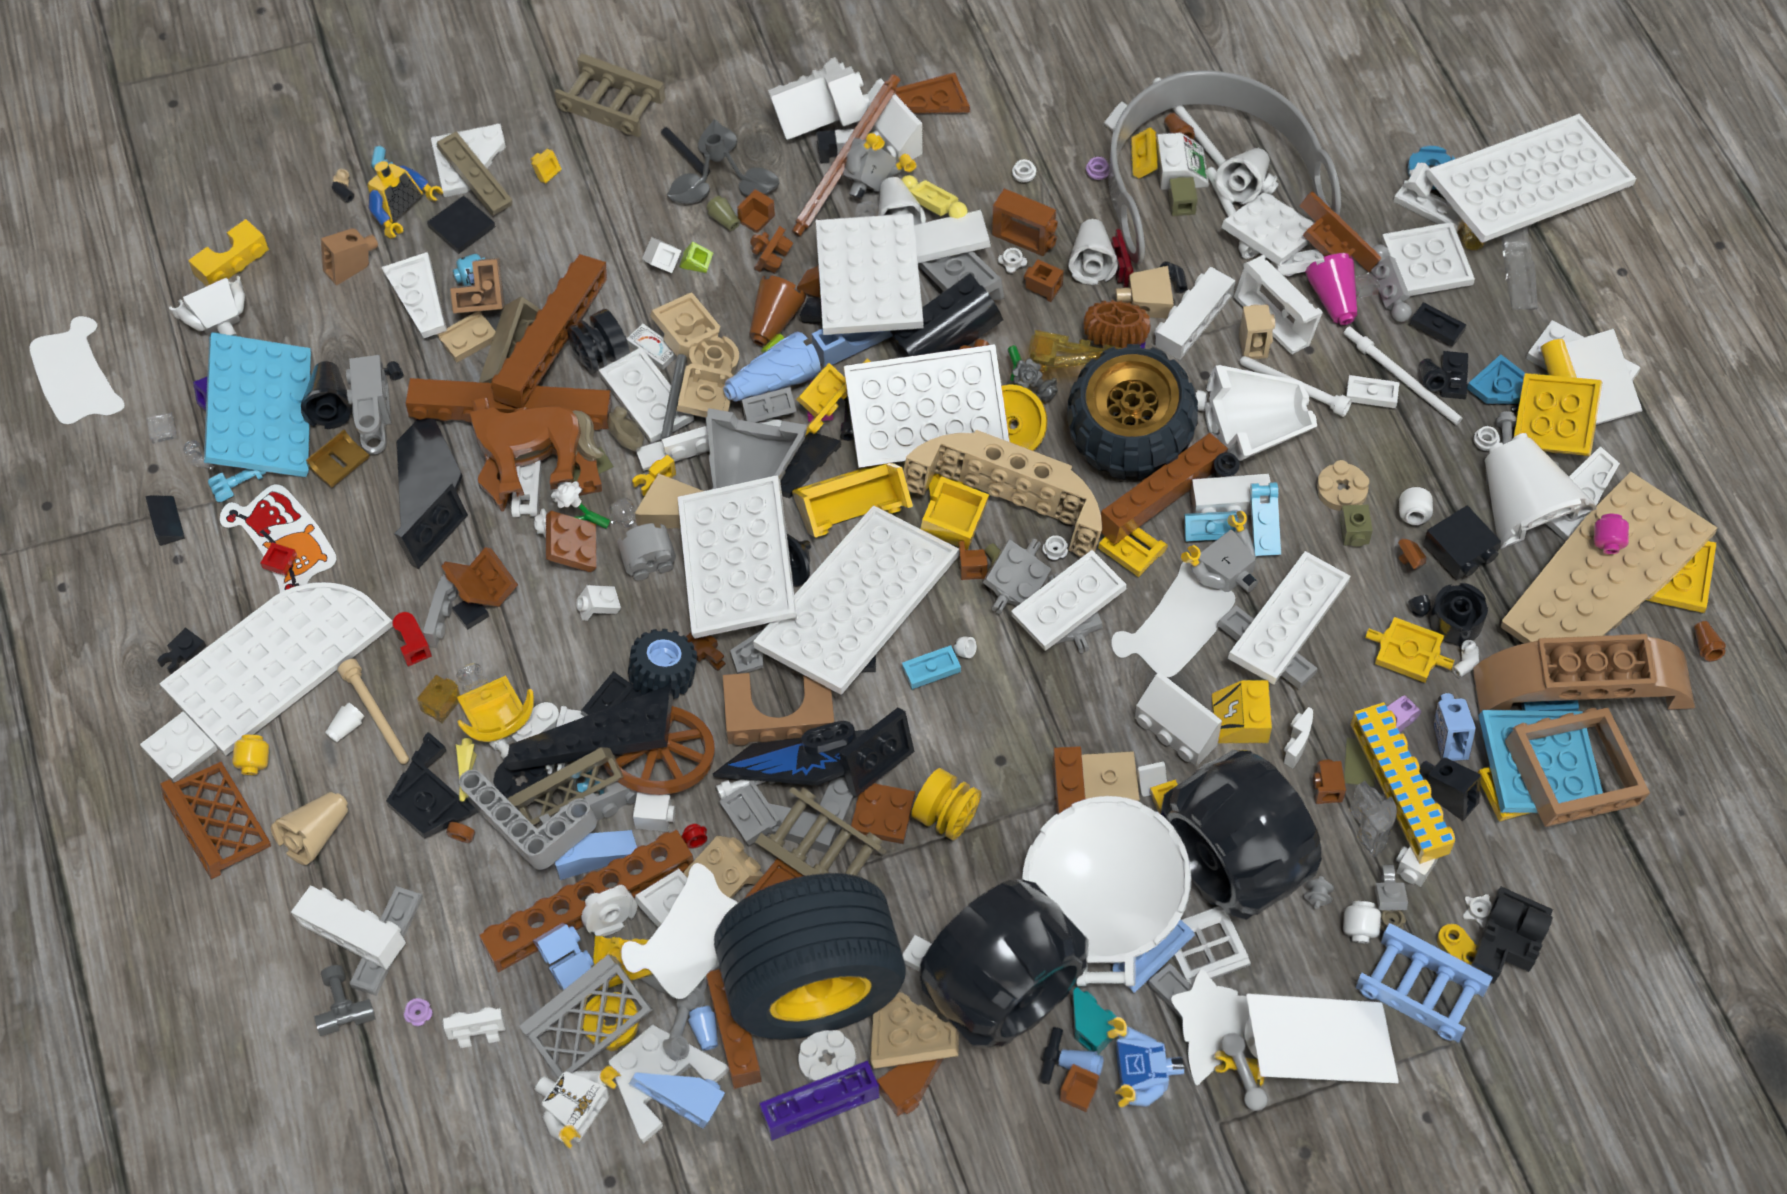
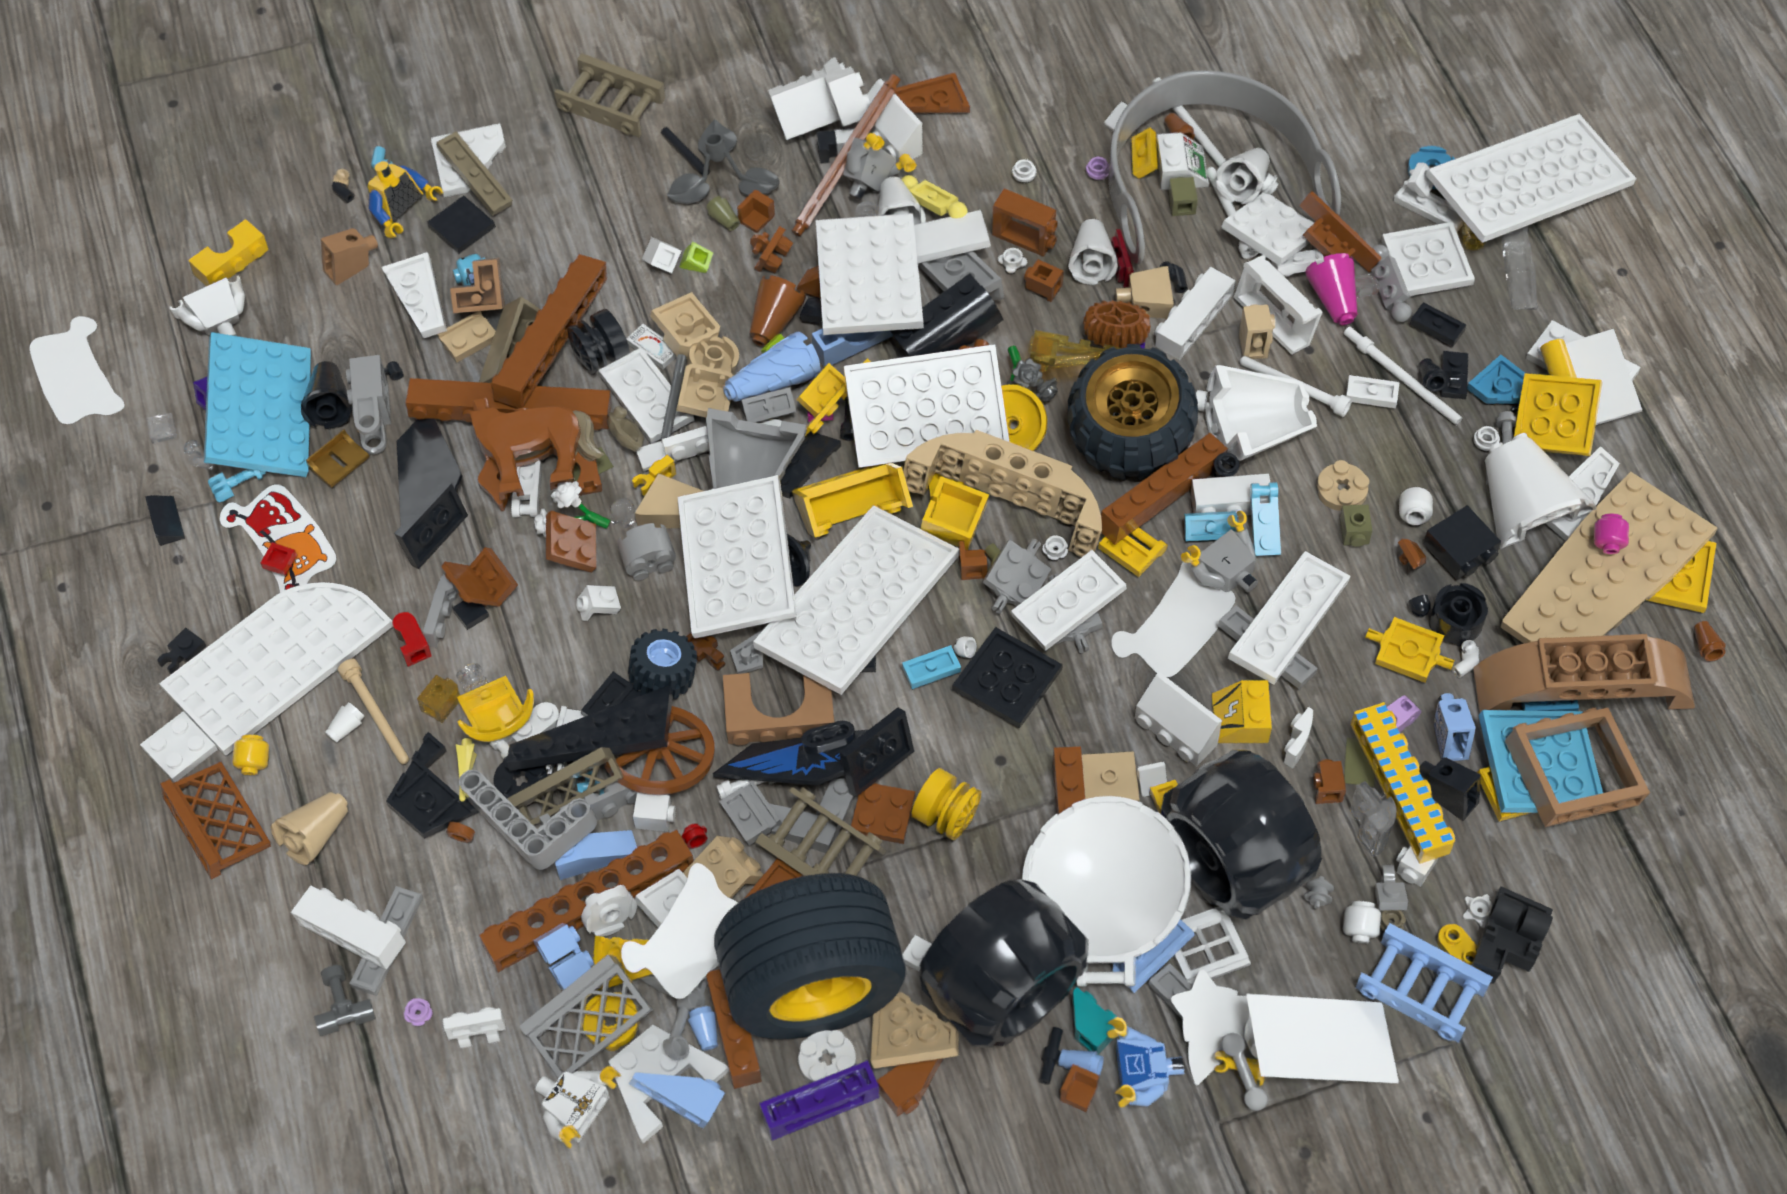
(545, 165): yellow tile -> none
(1007, 677): none -> black plate

